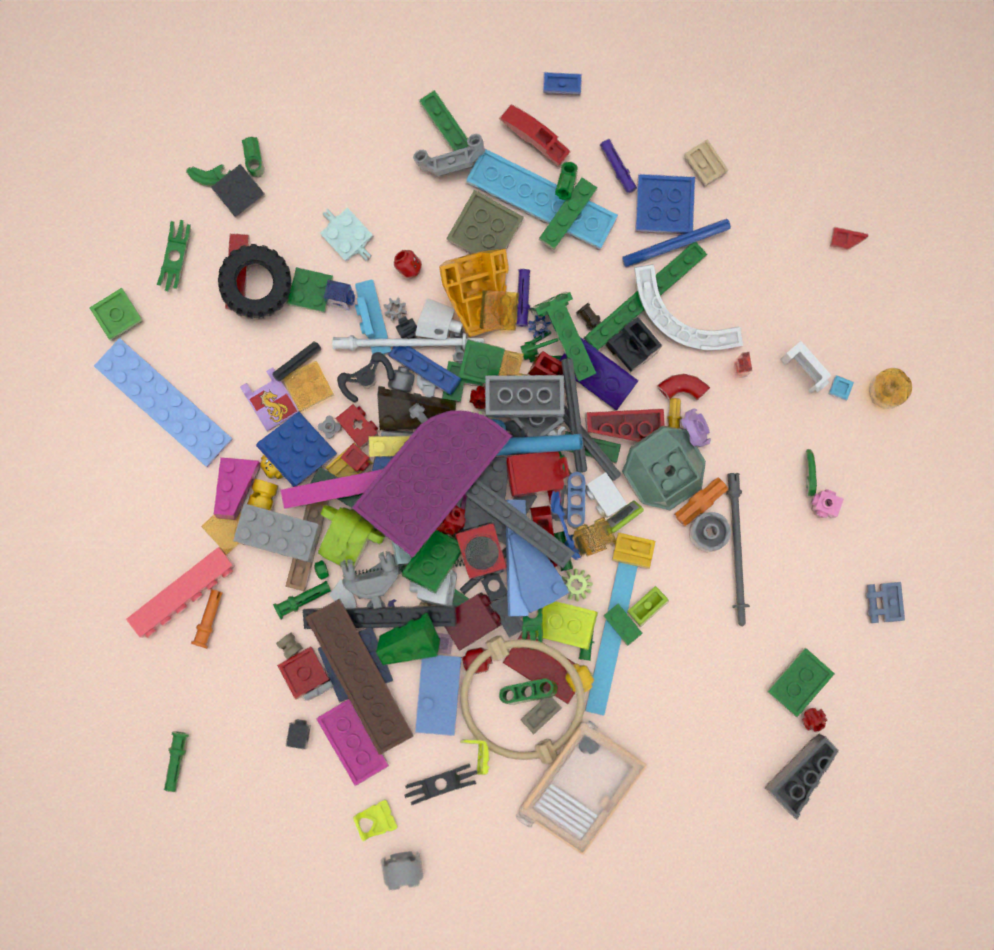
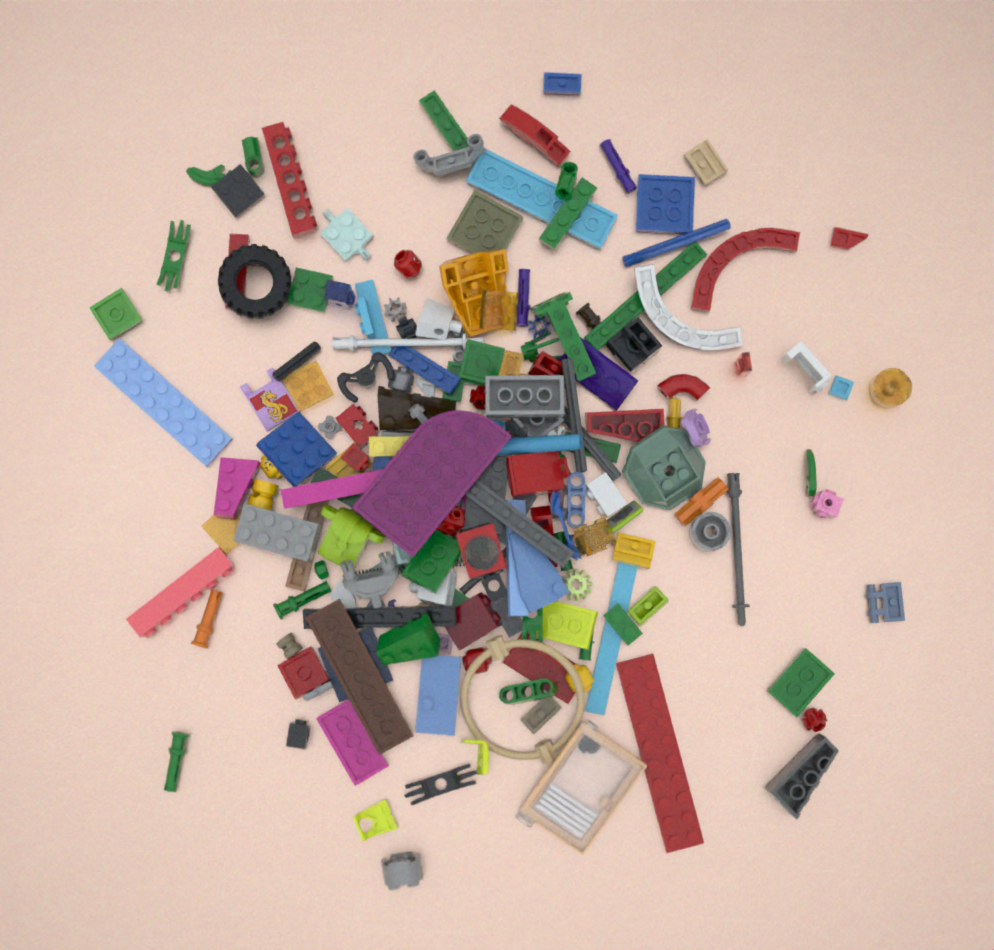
(273, 135): none -> red brick
(660, 752): none -> red plate
(732, 248): none -> red plate

